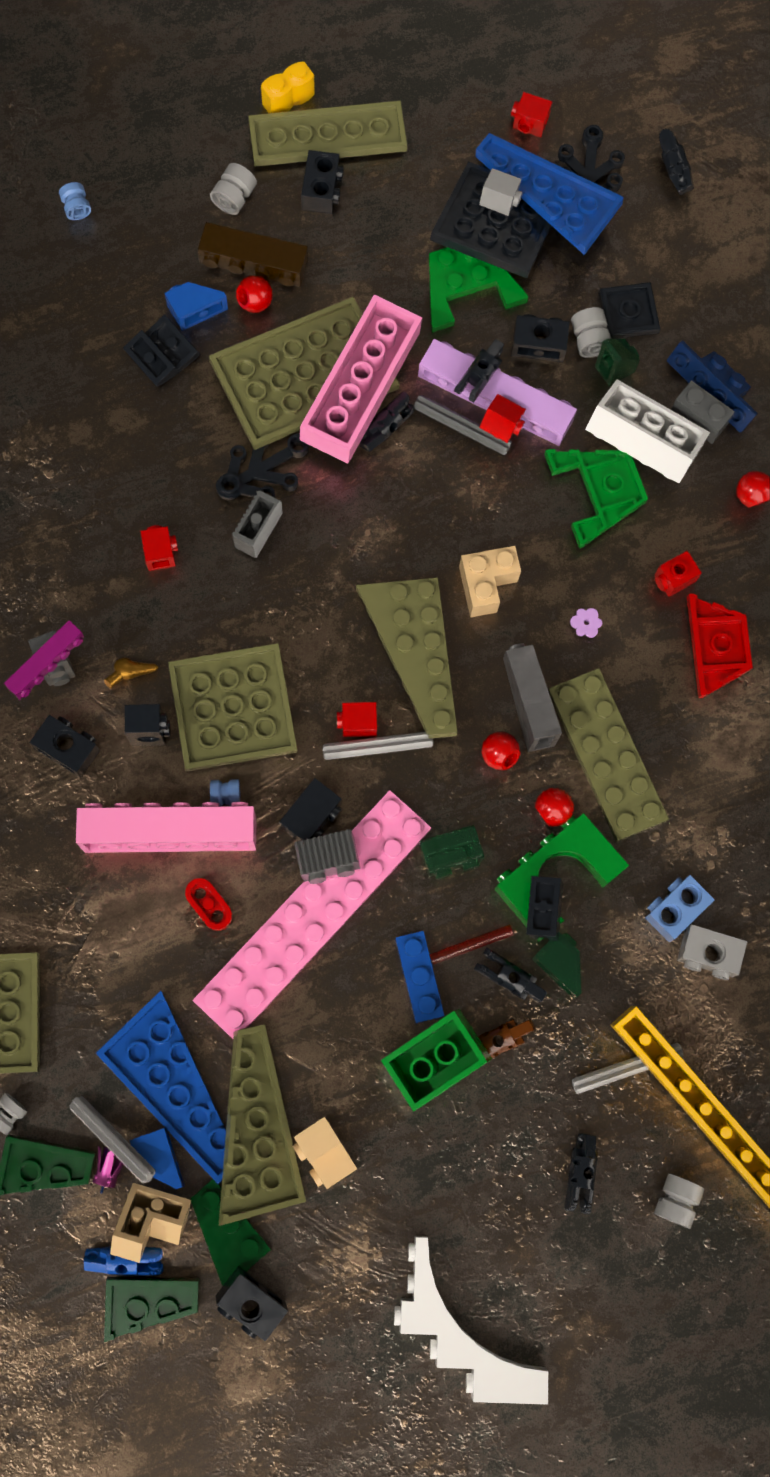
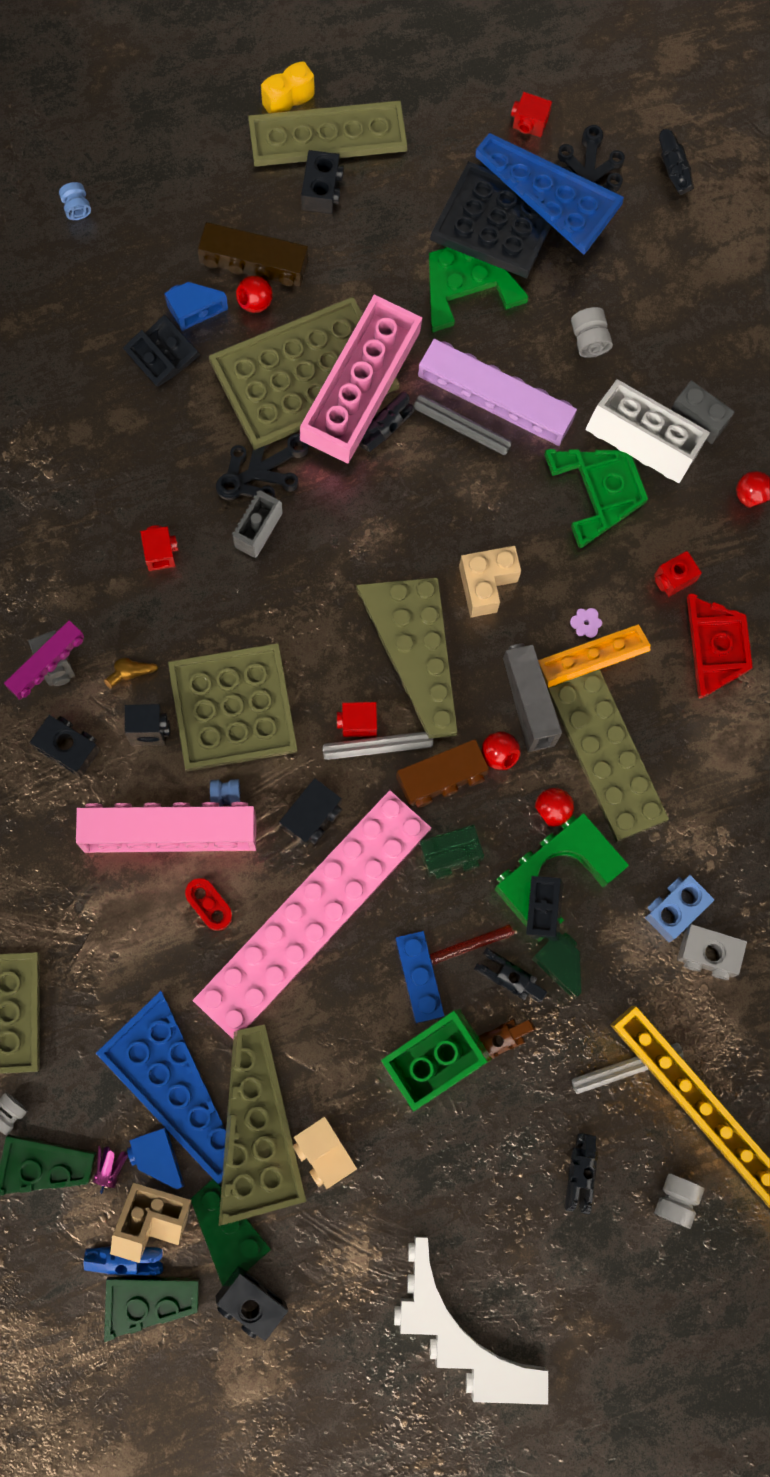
(112, 1139): light grey axle -> none
(233, 187): light grey wheel -> none
(327, 856): dark grey brick -> none
(442, 774): none -> reddish brown brick
(481, 370): black hinge -> none
(501, 192): light grey brick -> none
(503, 418): red brick -> none
(529, 346): black brick -> none
(594, 655): none -> light orange plate
(616, 360): clear green slope -> none
(630, 310): black tile -> none
(716, 378): dark blue bracket -> none

